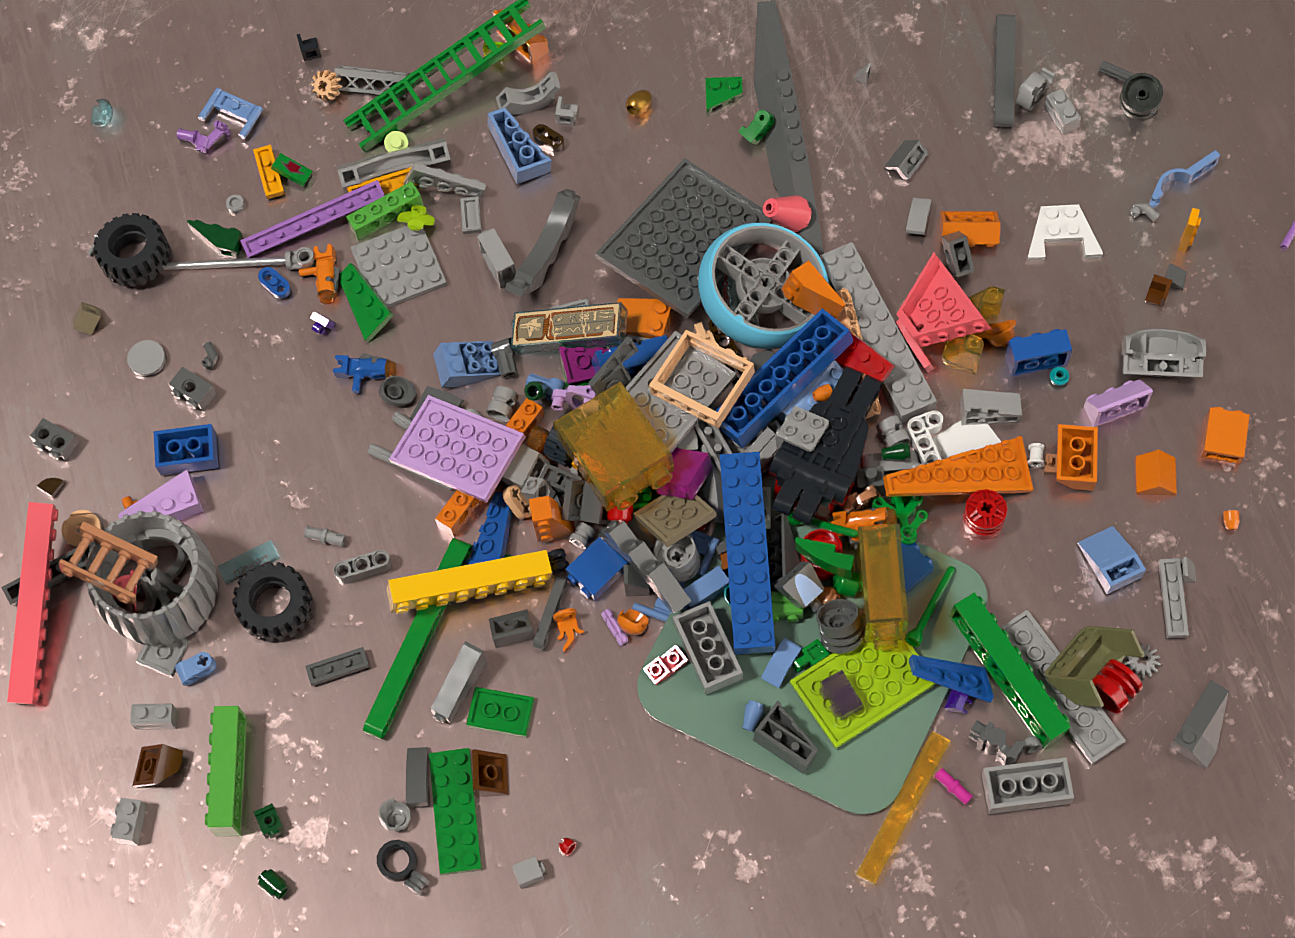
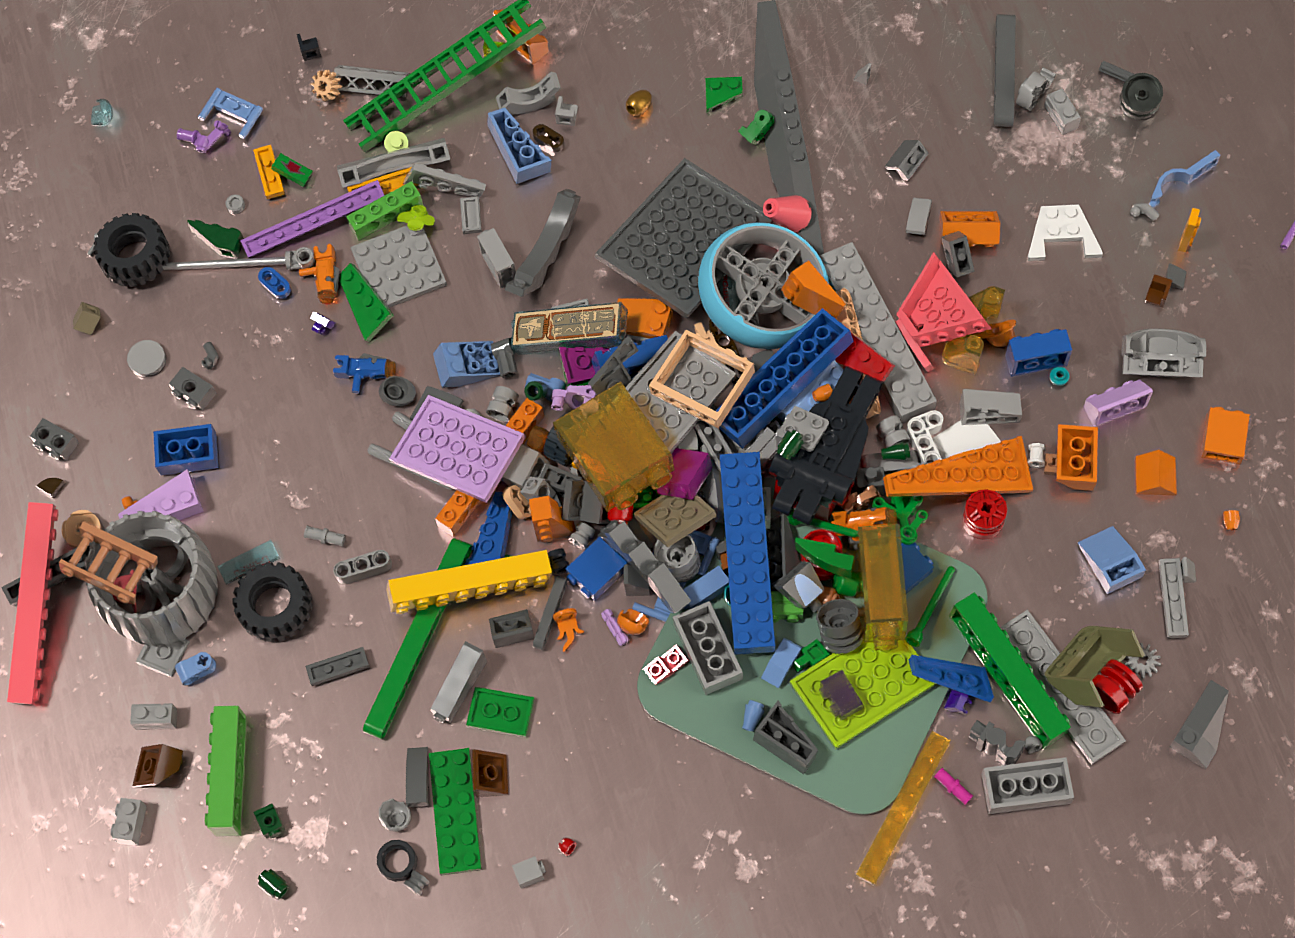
(790, 444): none -> dark green brick

